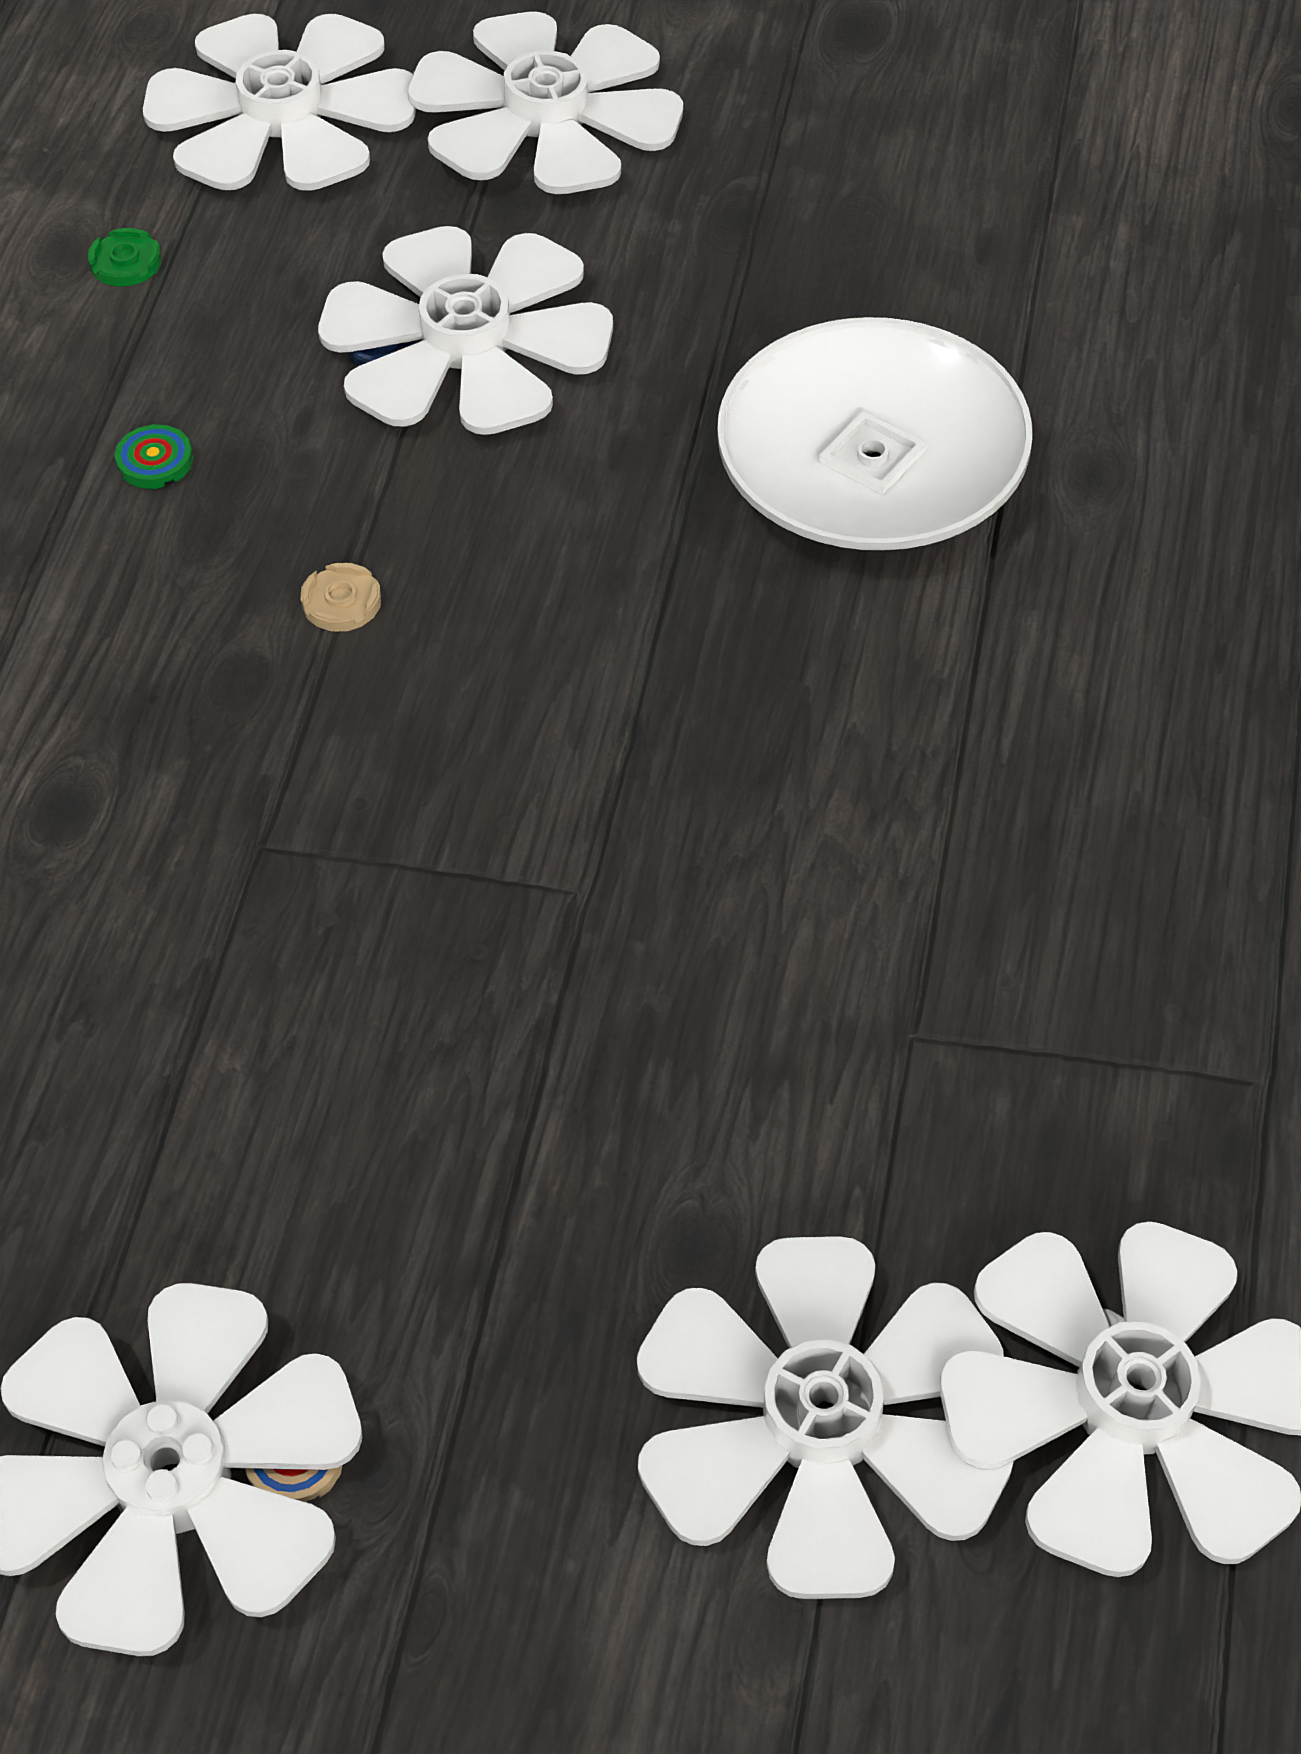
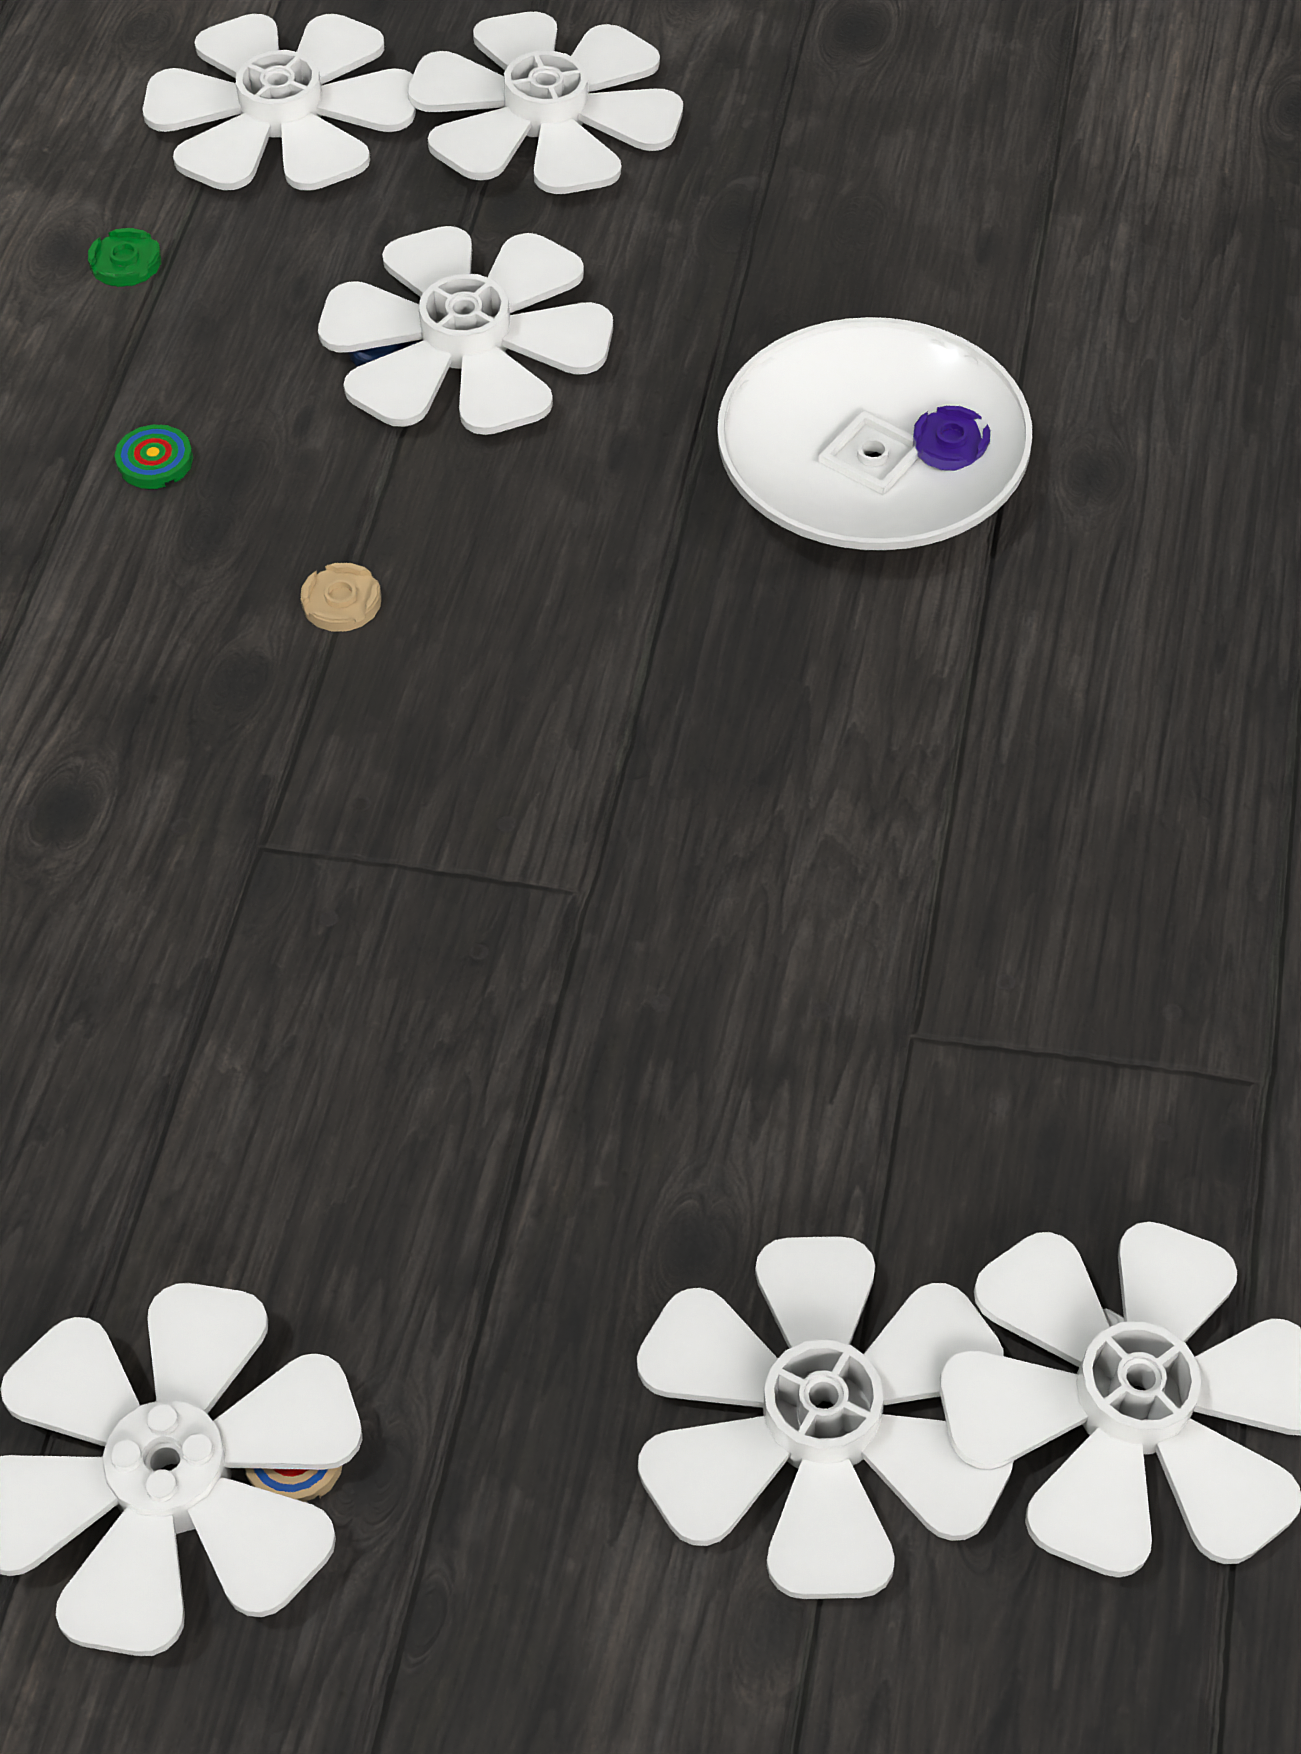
(942, 444): none -> dark purple tile

